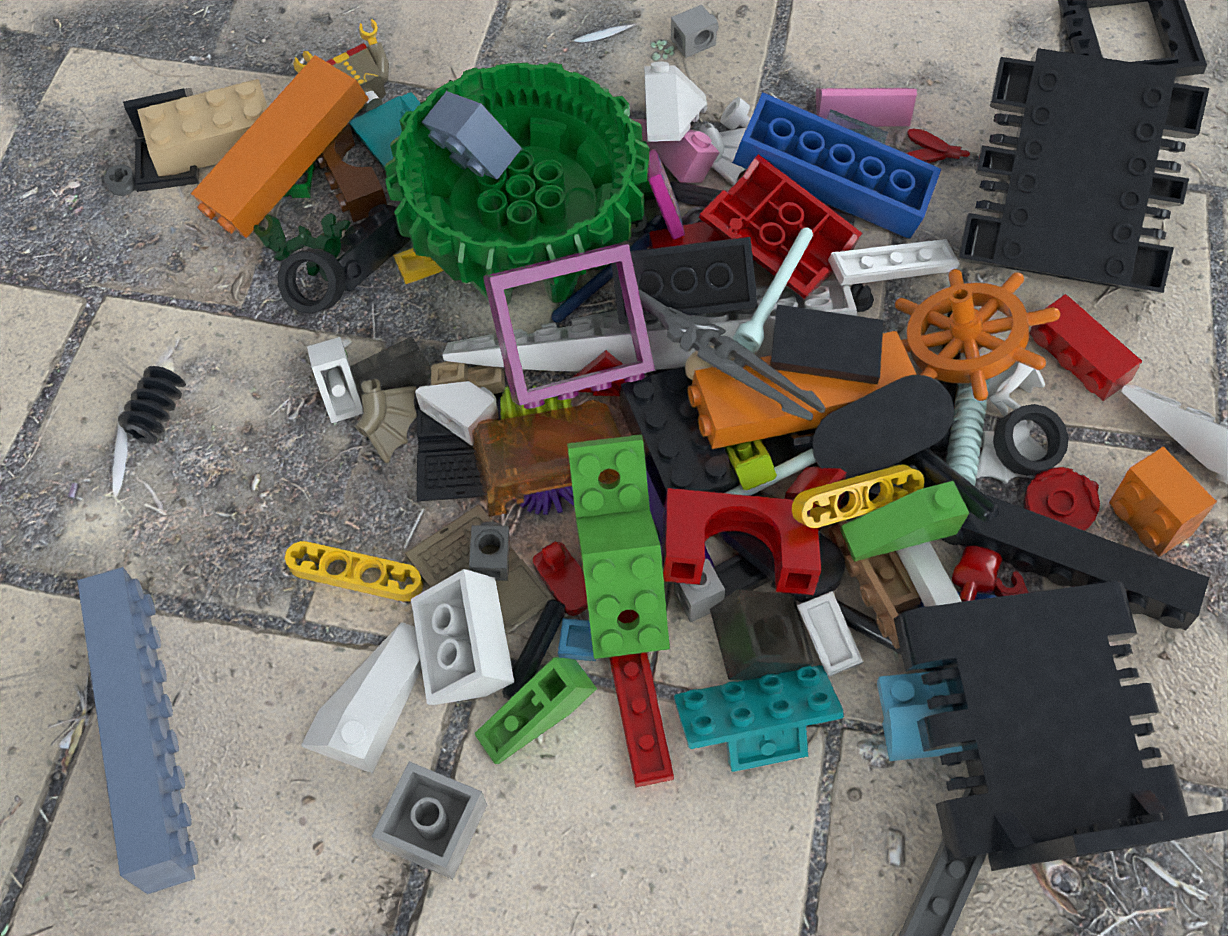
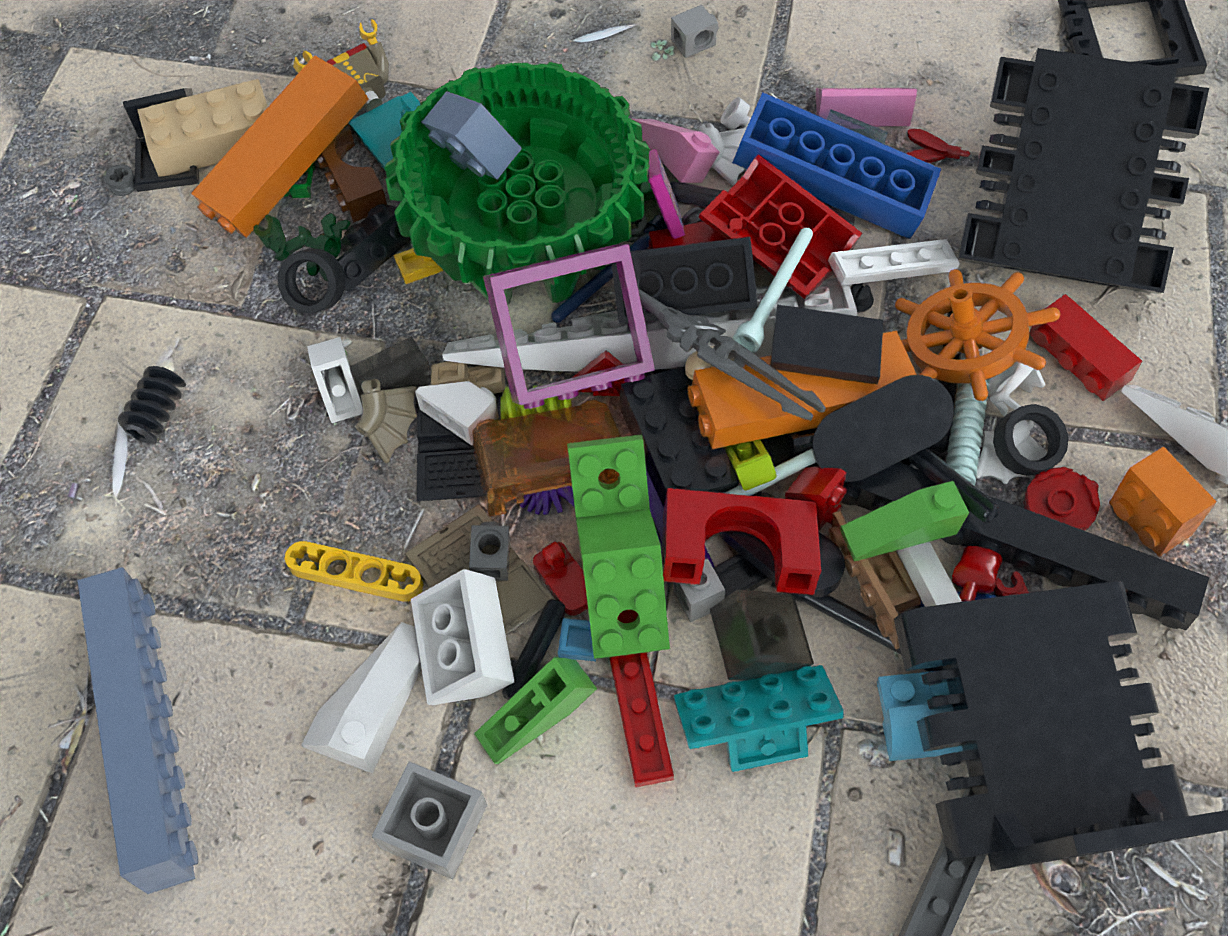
(670, 102): white wedge -> none
(830, 634): white tile -> none
(858, 490): yellow beam -> none

